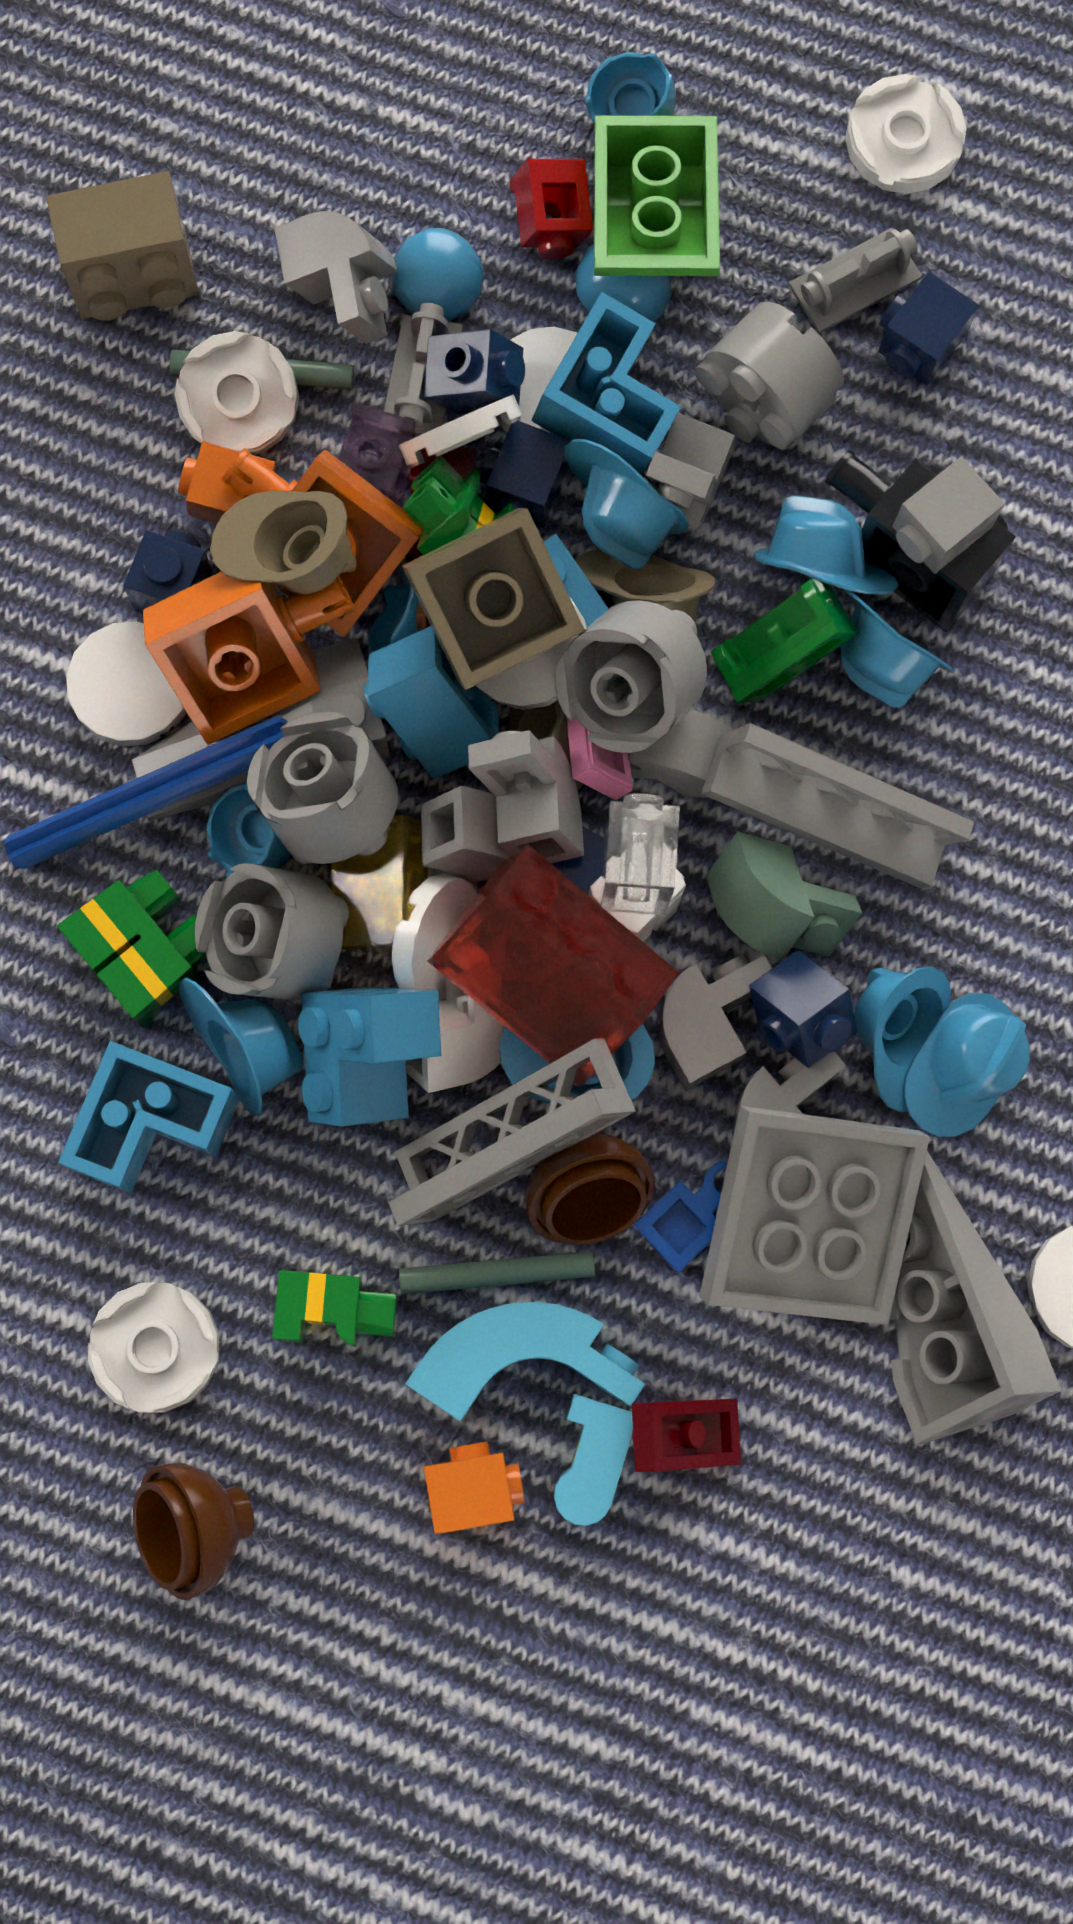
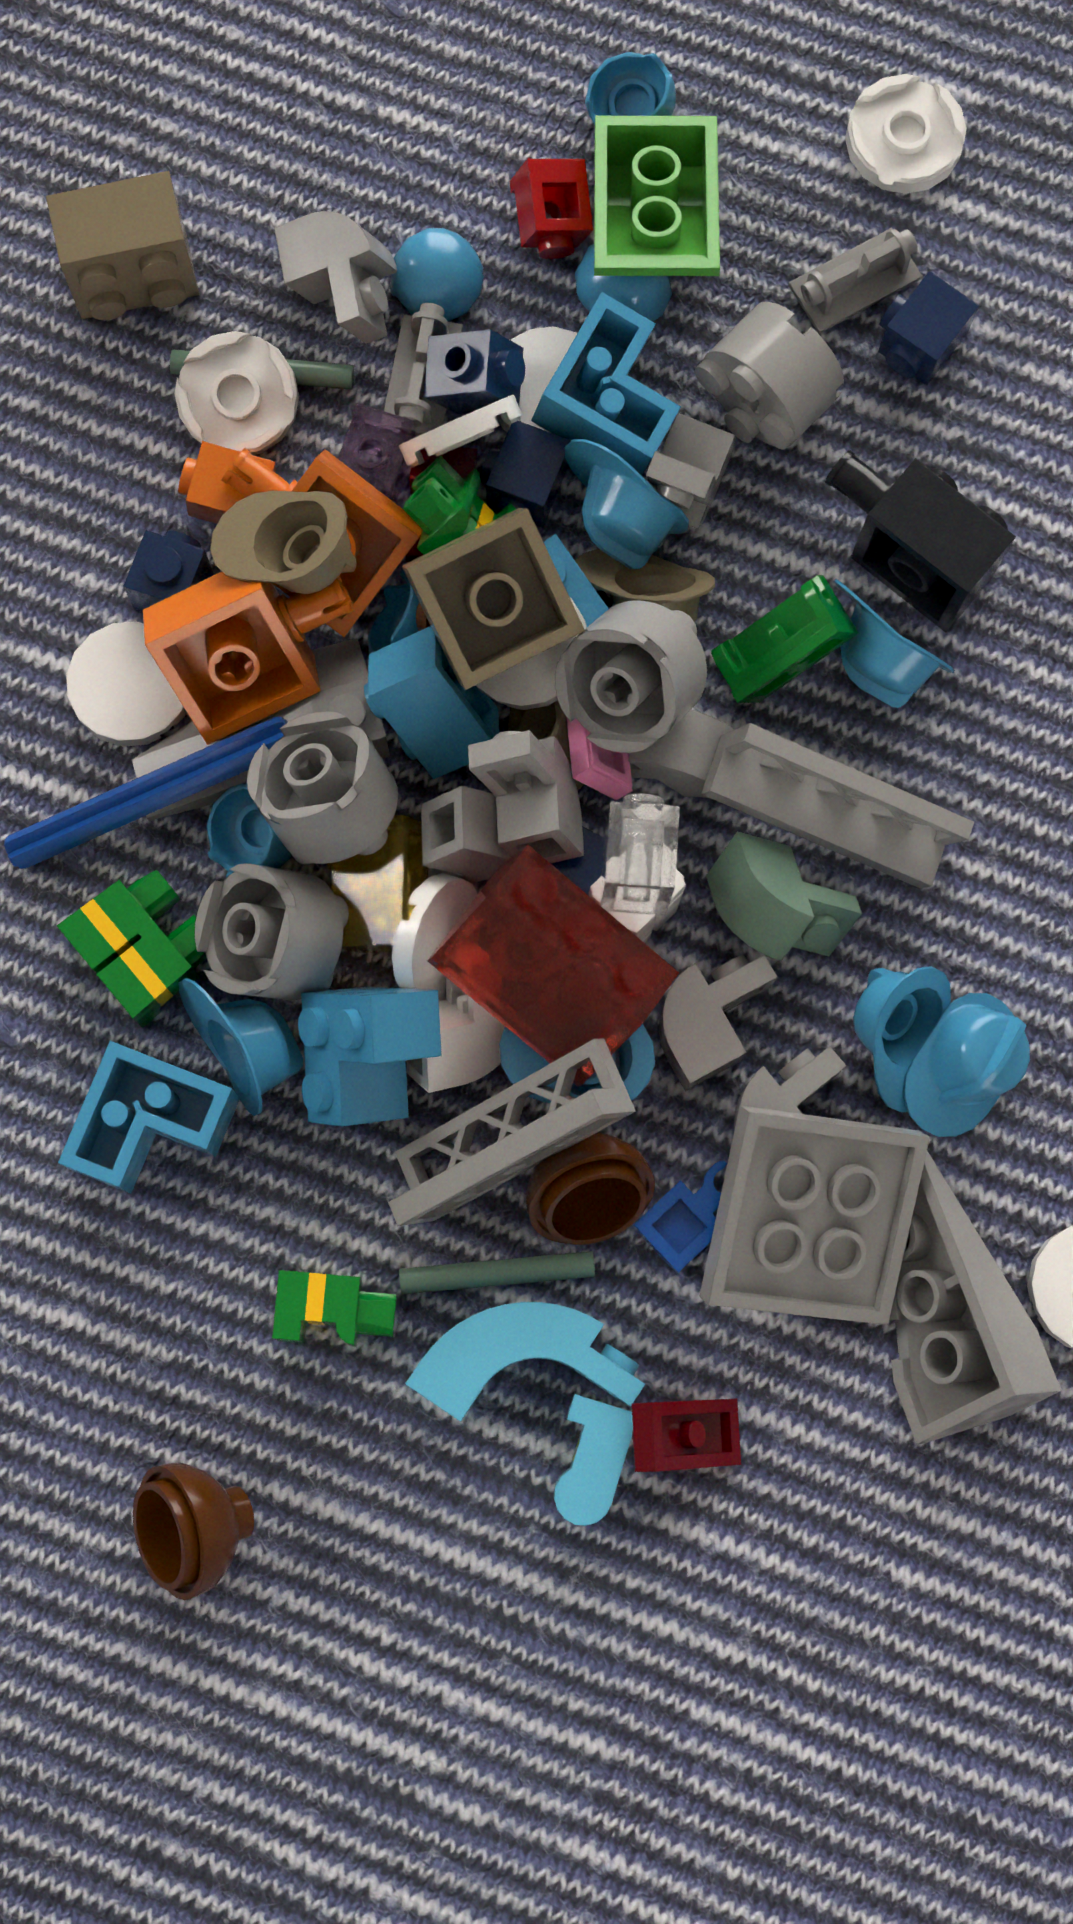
(153, 1347): white tile -> none
(472, 1489): orange brick -> none
(803, 1009): dark blue brick -> none
(825, 544): dark azure piece -> none
(946, 516): light grey brick -> none

